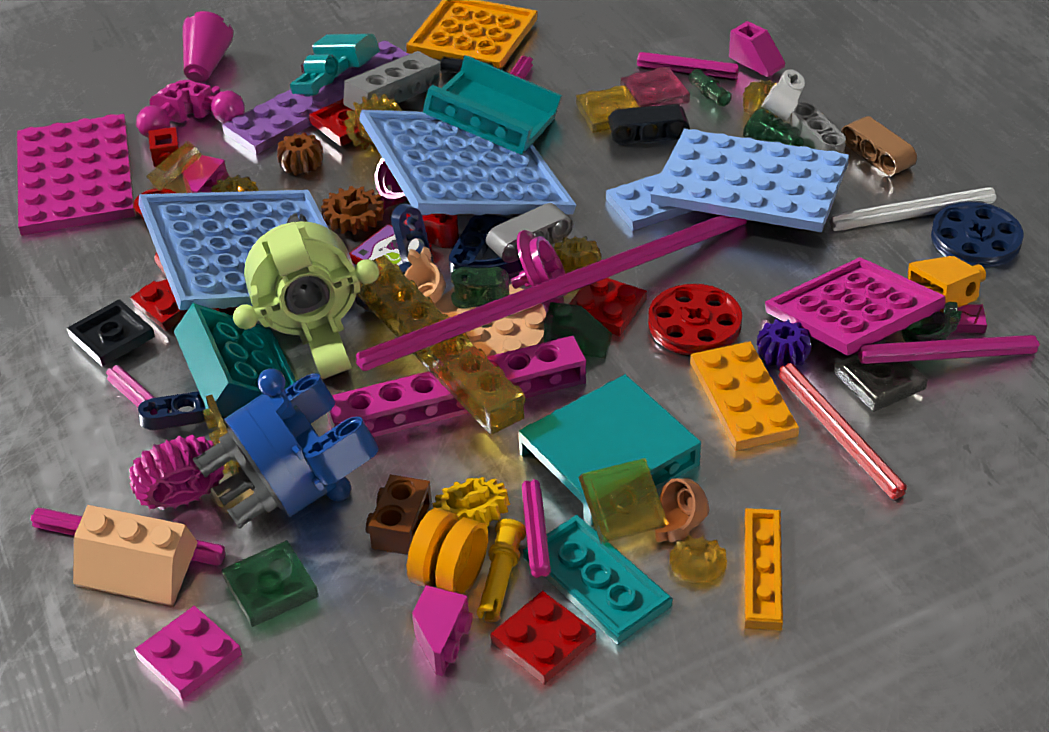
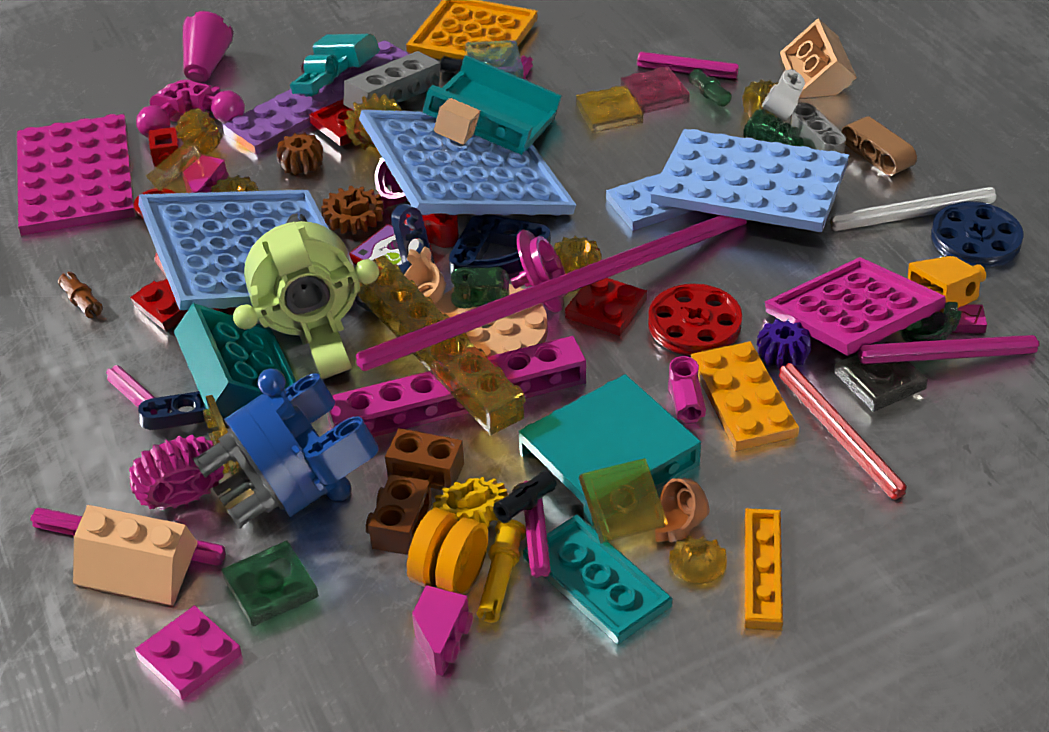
(80, 295): none -> dark orange pin
(111, 332): black plate -> none
(199, 130): none -> clear yellow gear
(425, 458): none -> dark orange brick
(456, 121): none -> light nougat panel
(498, 54): none -> clear light blue tile
(524, 496): none -> black pin
(542, 221): light grey beam -> none
(543, 637): red plate -> none
(573, 320): clear green slope -> none
(647, 124): black beam -> none
(686, 389): none -> dark pink piece
(755, 49): dark pink slope -> none
(820, 61): none -> light nougat slope

